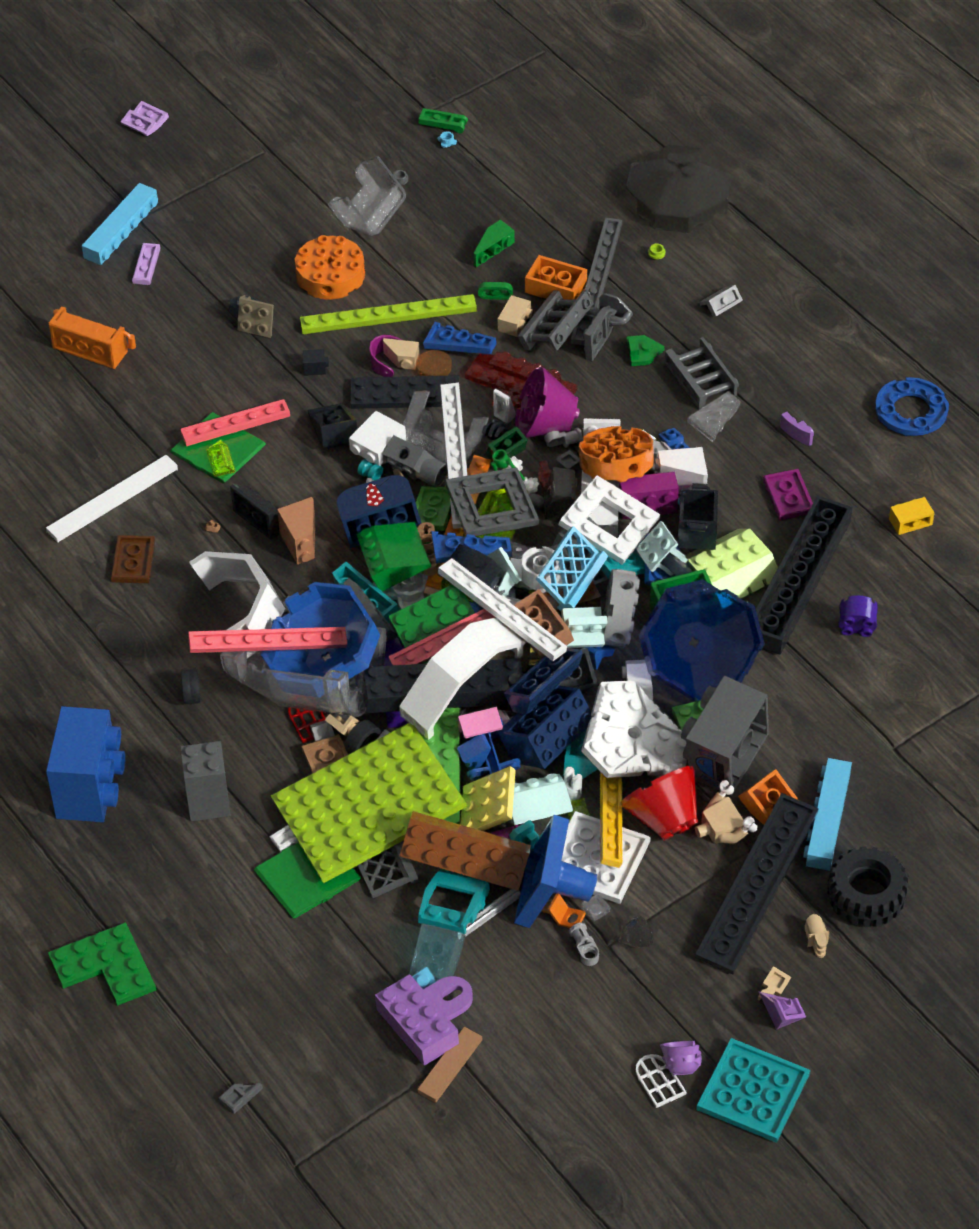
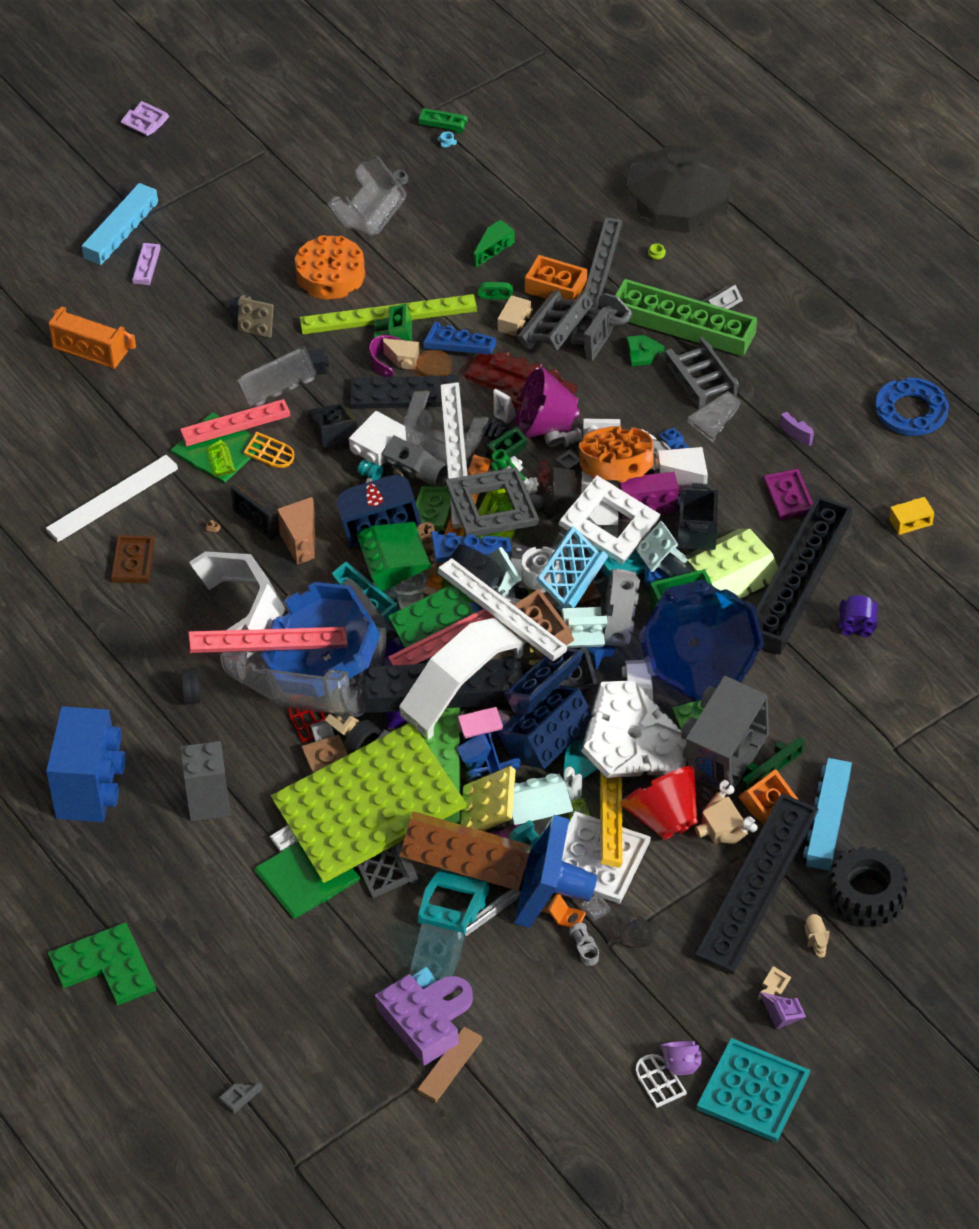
(265, 445): none -> light orange window
(276, 376): none -> clear windscreen
(398, 323): none -> green brick
(688, 317): none -> bright green brick
(783, 757): none -> dark green hinge

